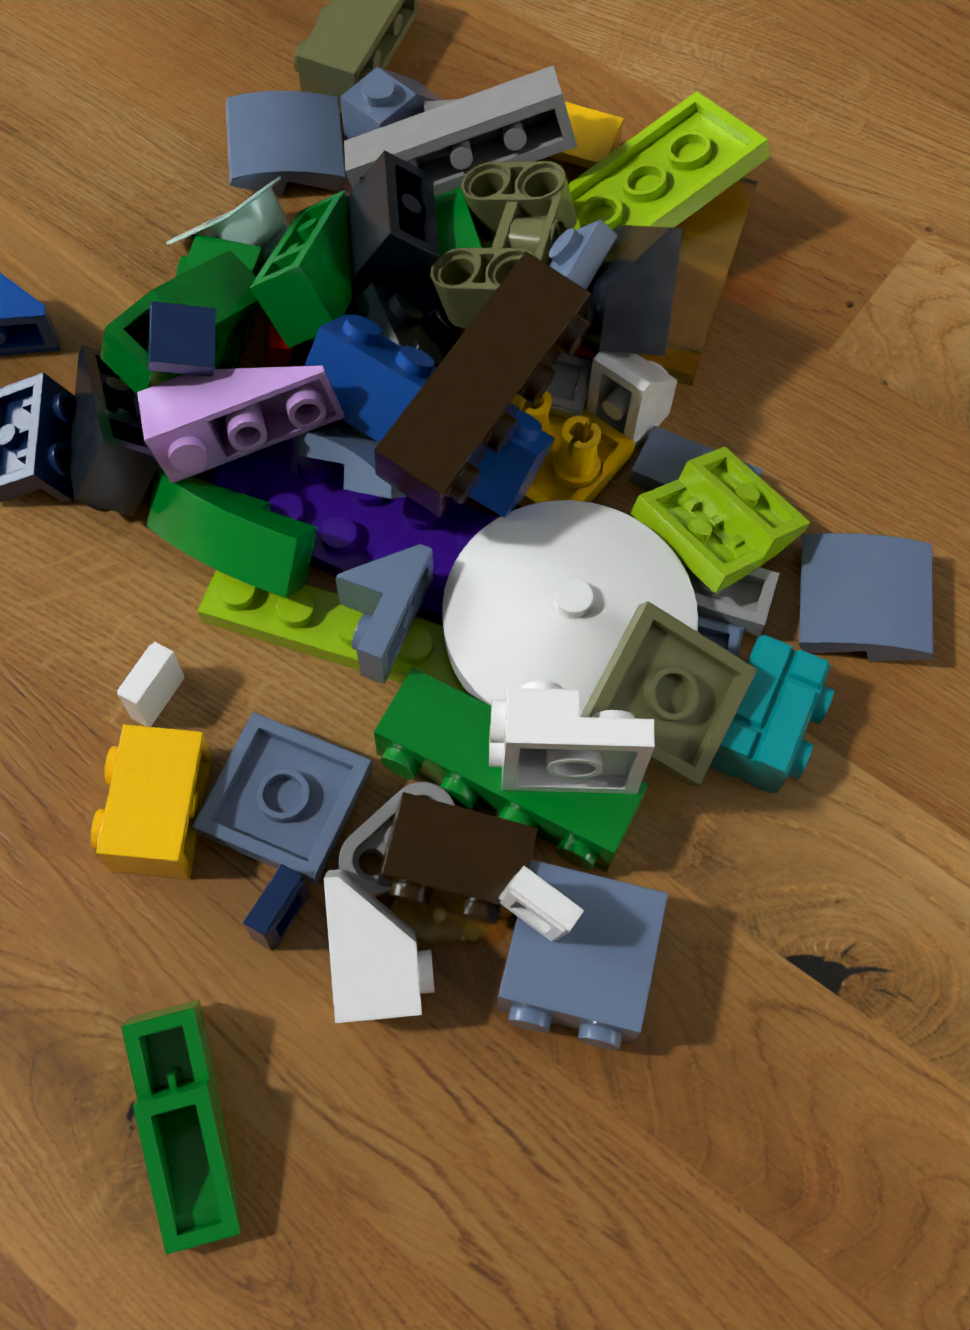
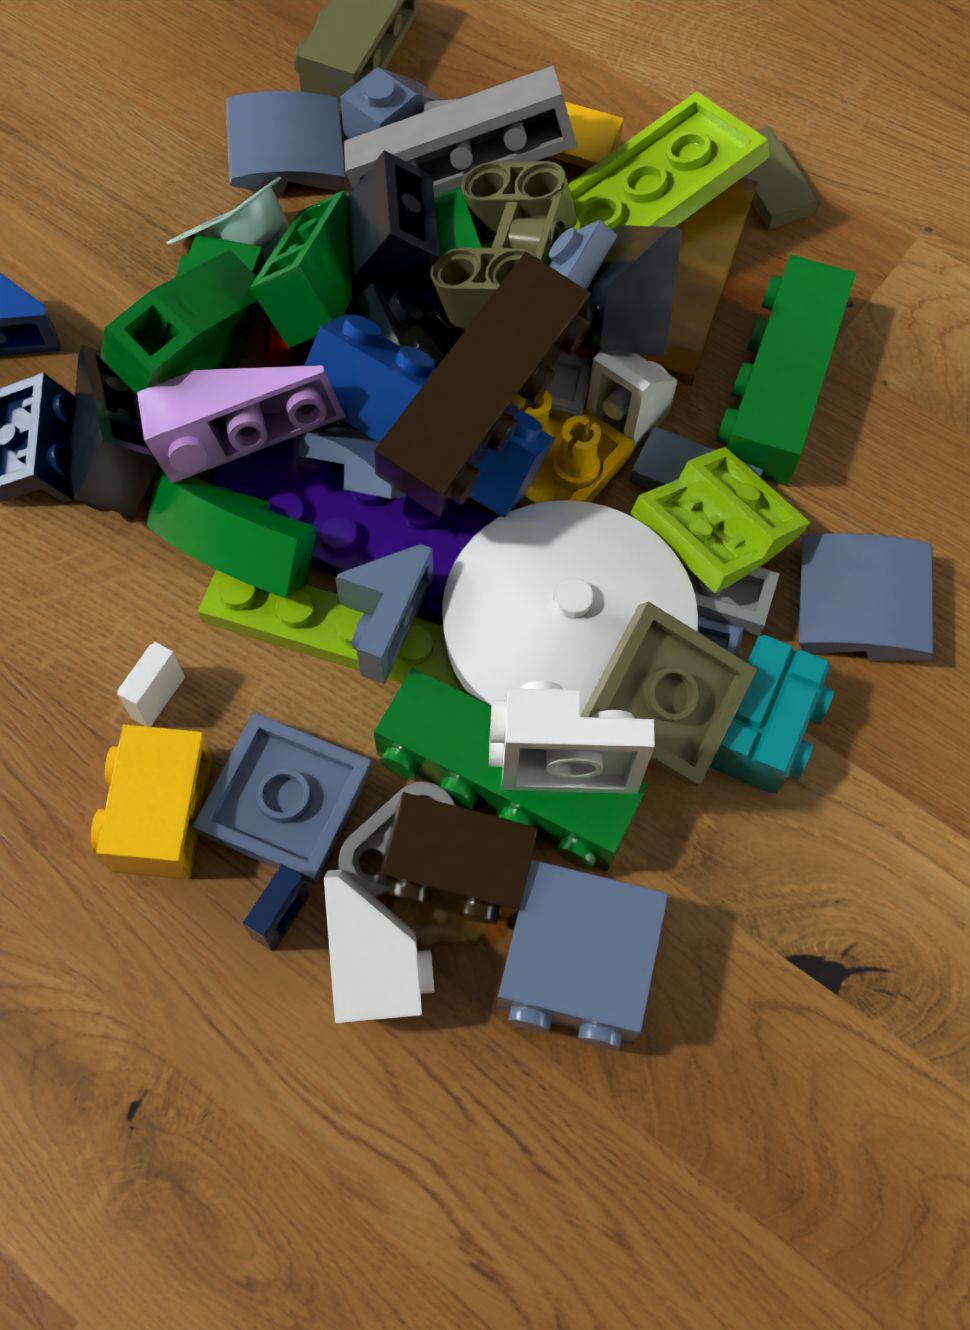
(181, 339): dark blue tile -> none
(182, 1126): green slope -> none
(540, 905): white tile -> none
(781, 189): none -> olive tile
(789, 367): none -> green brick

